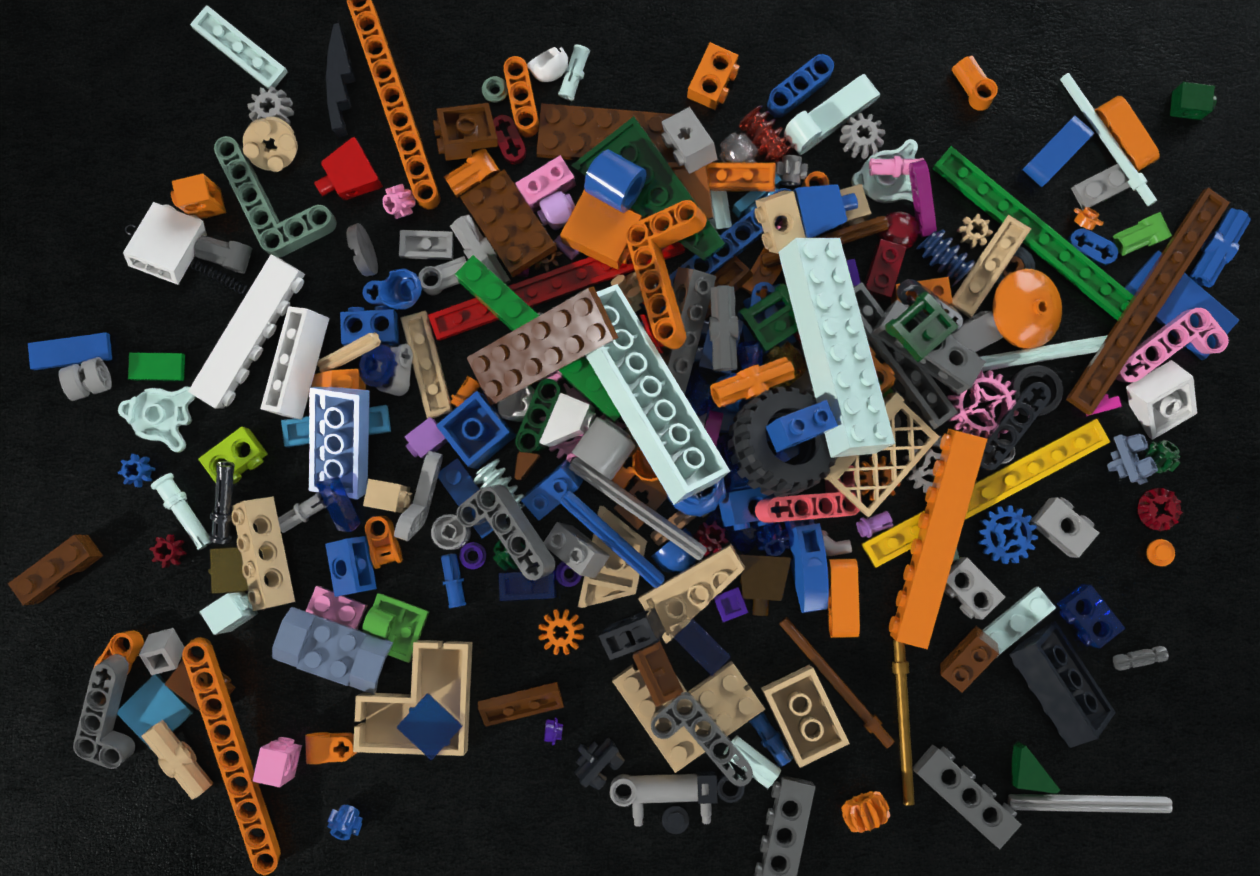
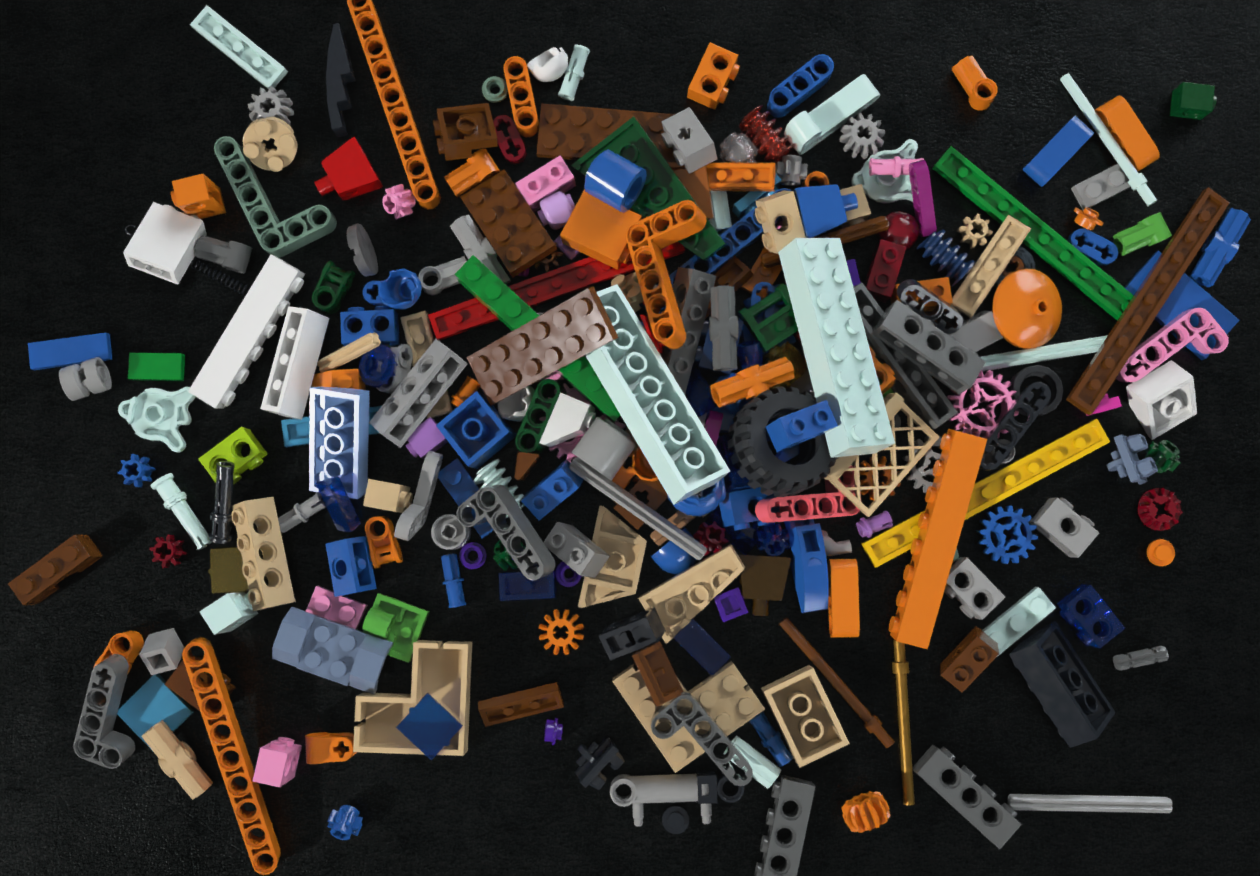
(335, 283): none -> dark green piece
(418, 393): none -> light grey brick
(426, 245): light grey plate -> none
(612, 539): blue axle -> none
(926, 334): dark green plate -> none
(1028, 772): dark green slope -> none

